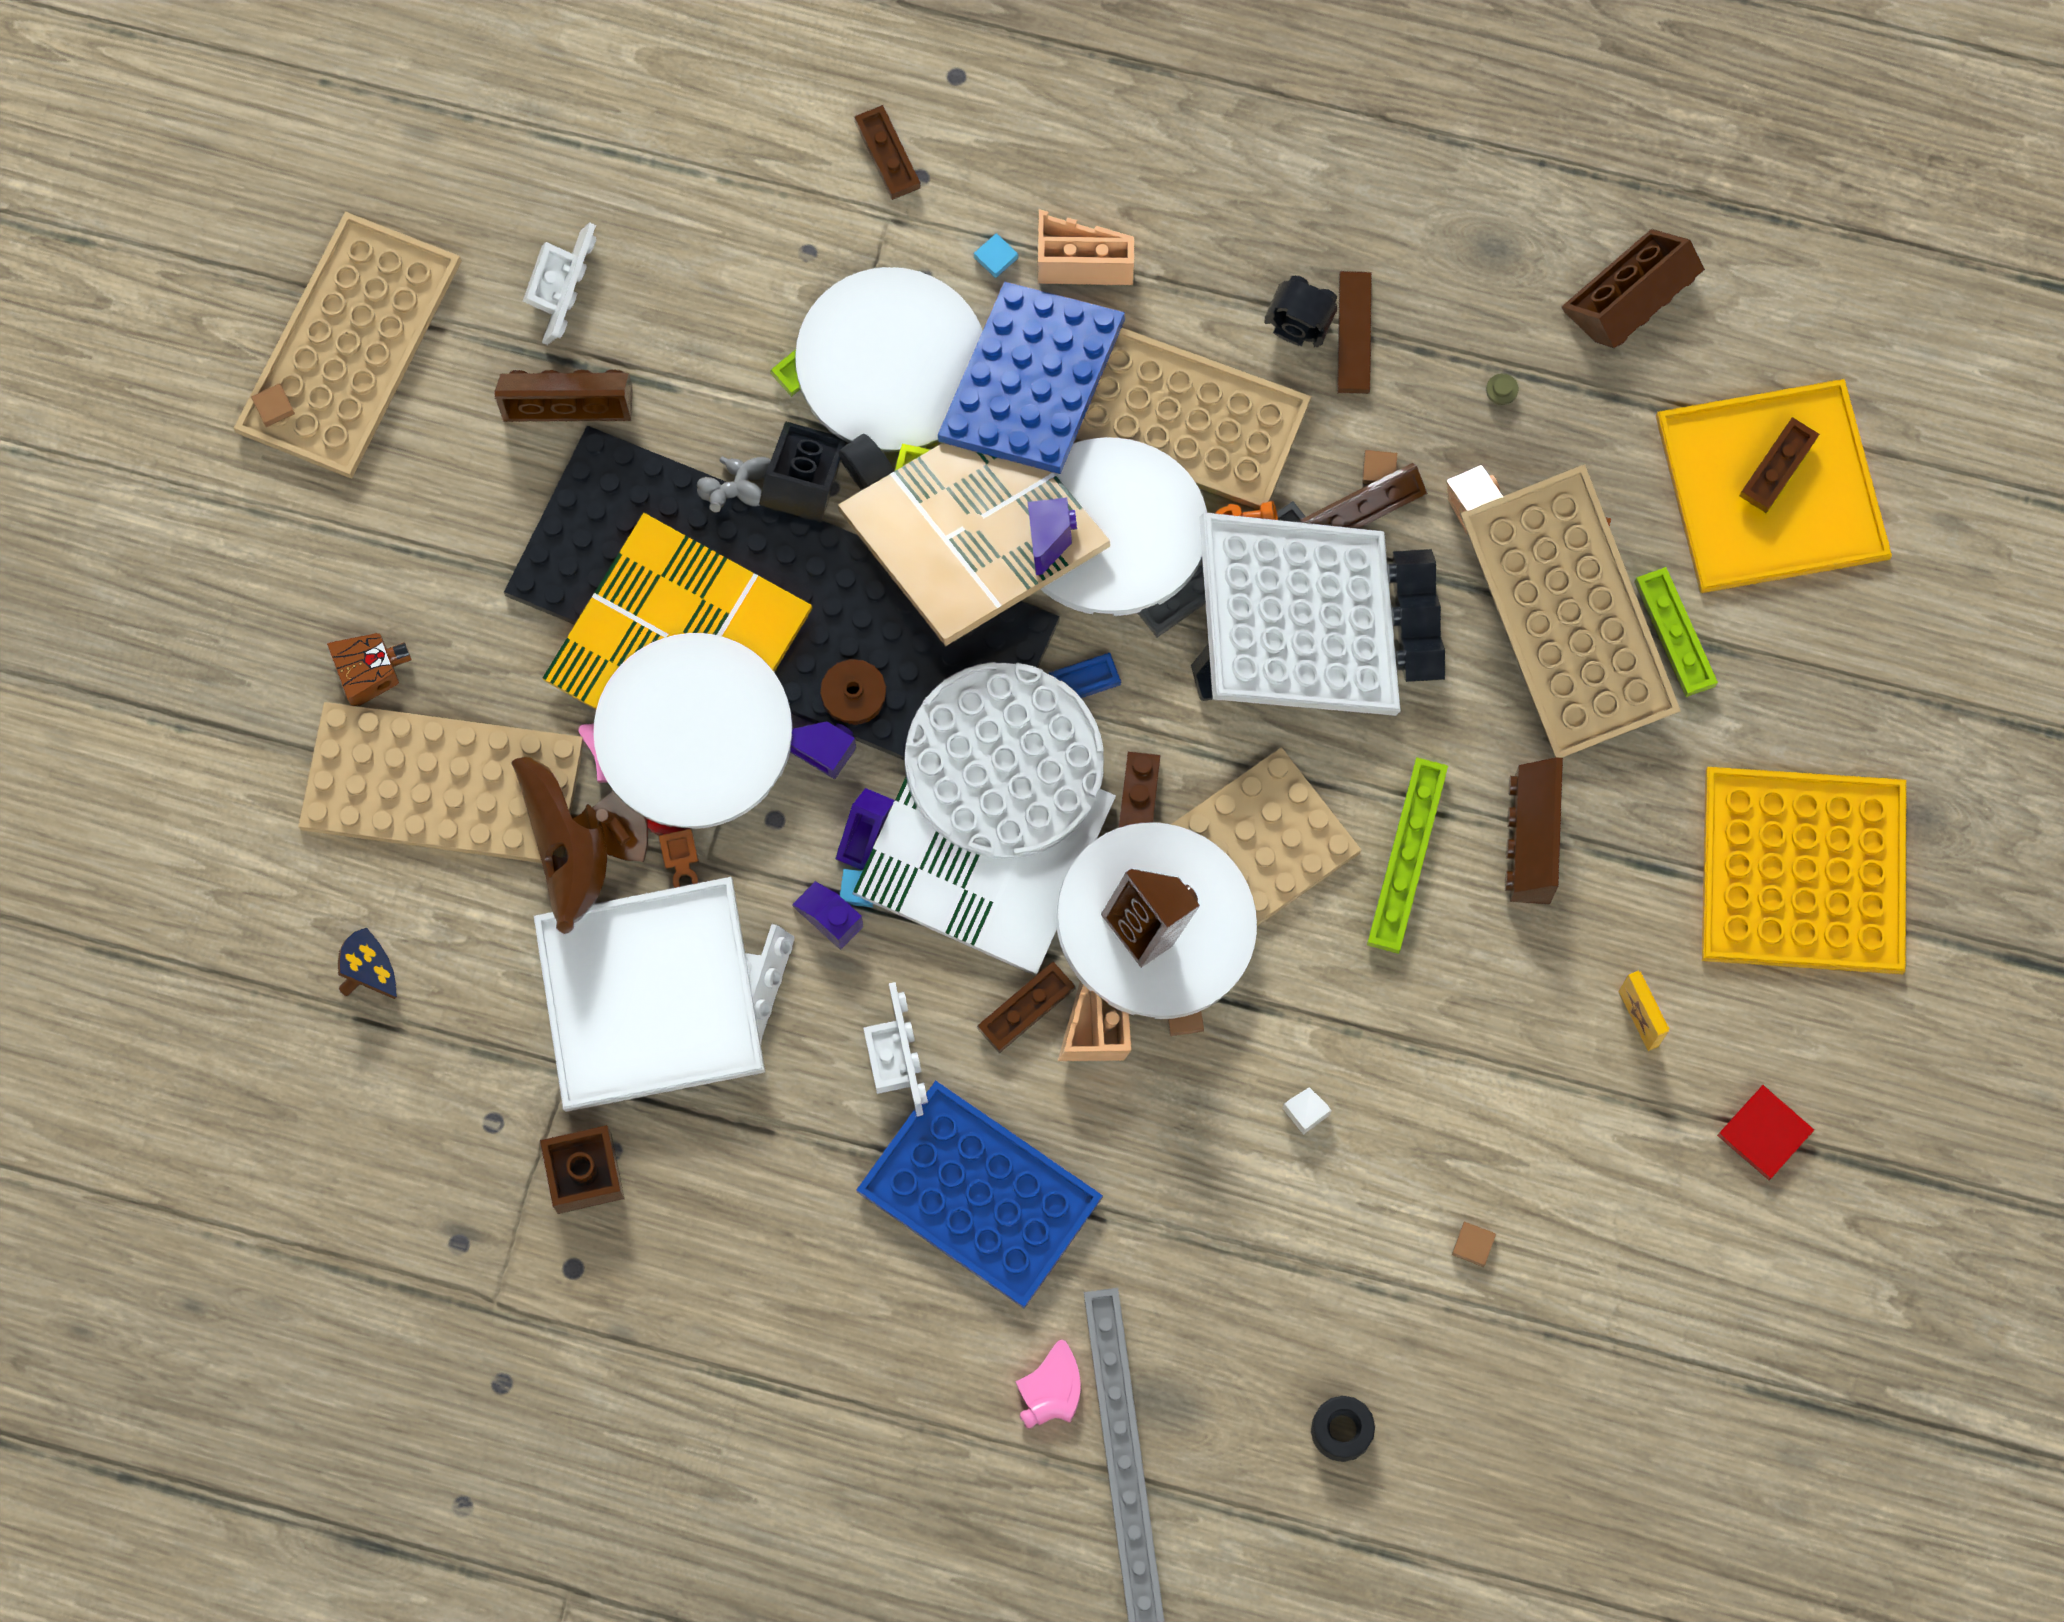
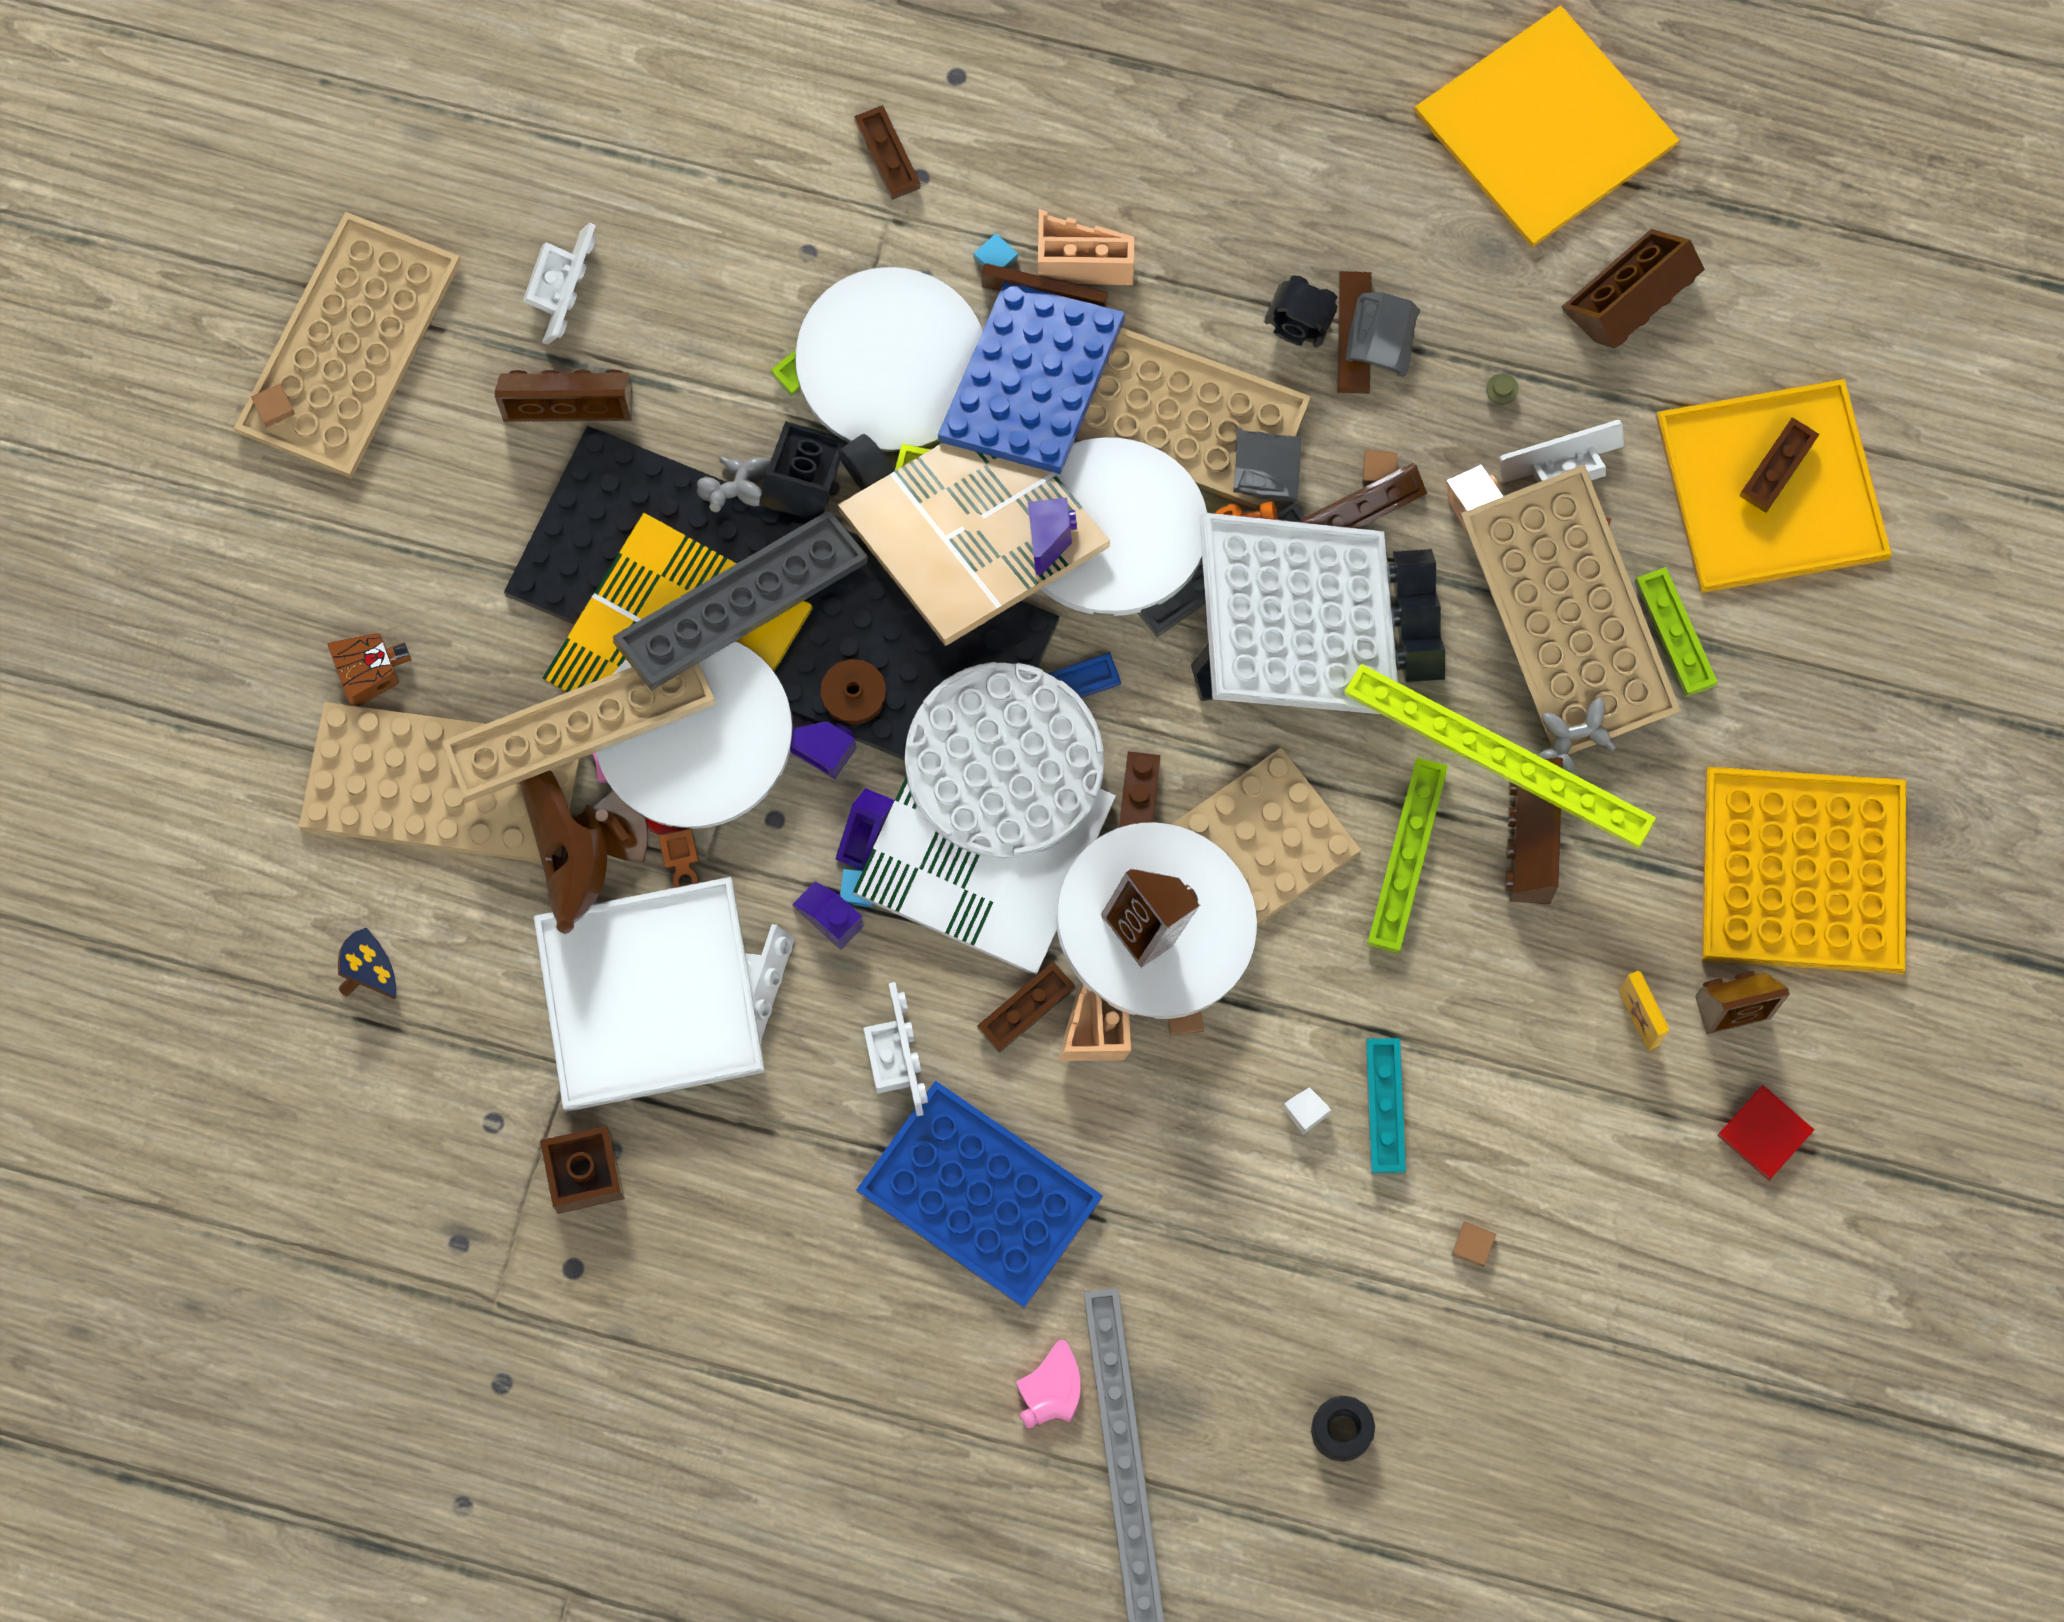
(570, 728): none -> tan plate
(739, 600): none -> dark grey plate
(994, 277): none -> reddish brown tile
(1267, 465): none -> dark grey slope
(1382, 331): none -> dark grey slope
(1385, 1106): none -> teal plate
(1500, 756): none -> neon yellow plate
(1546, 126): none -> yellow tile
(1564, 454): none -> white bracket
(1565, 735): none -> light grey piece
(1739, 1001): none -> reddish brown slope

